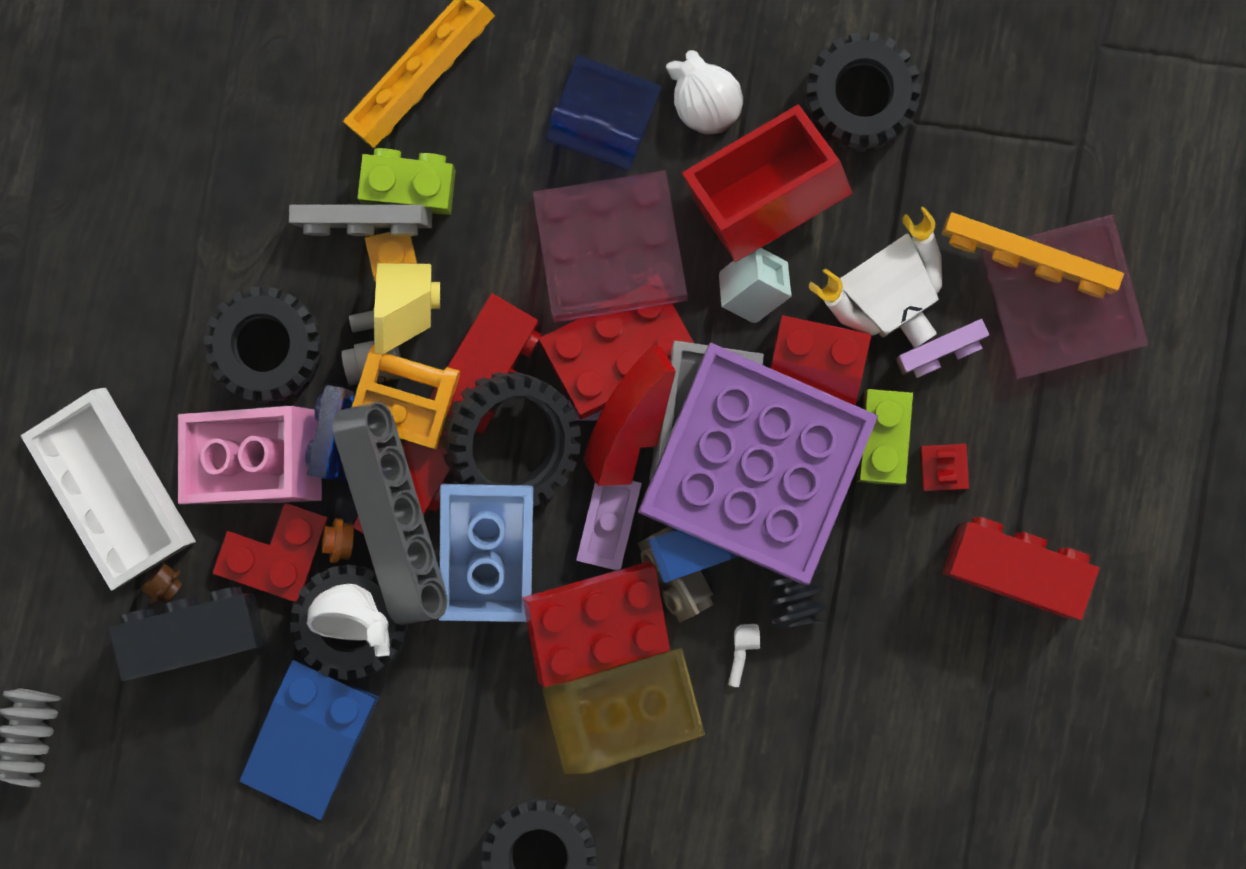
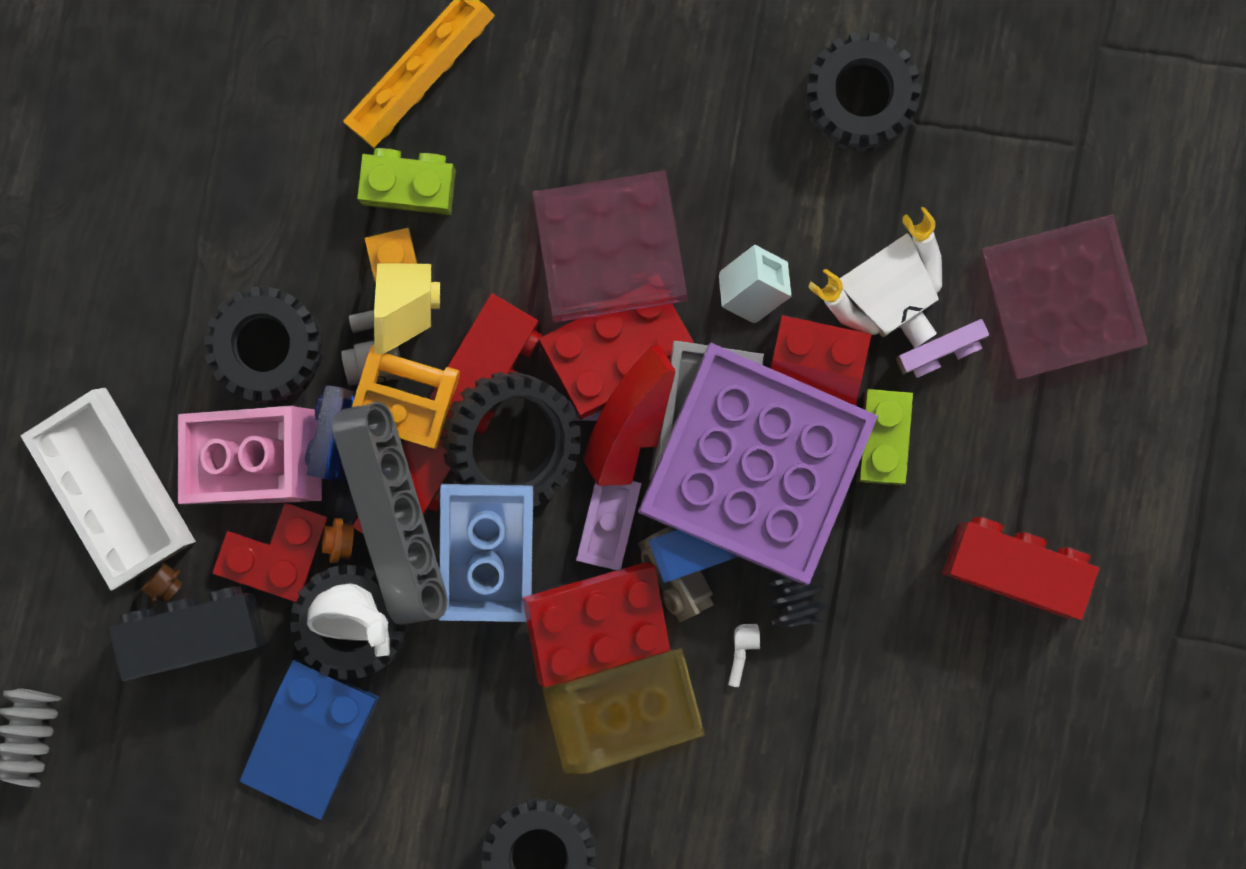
(360, 219): light grey plate -> none
(603, 113): clear blue plate -> none
(705, 94): white piece -> none
(767, 183): red piece -> none
(944, 467): red tile -> none
(1048, 261): light orange plate -> none

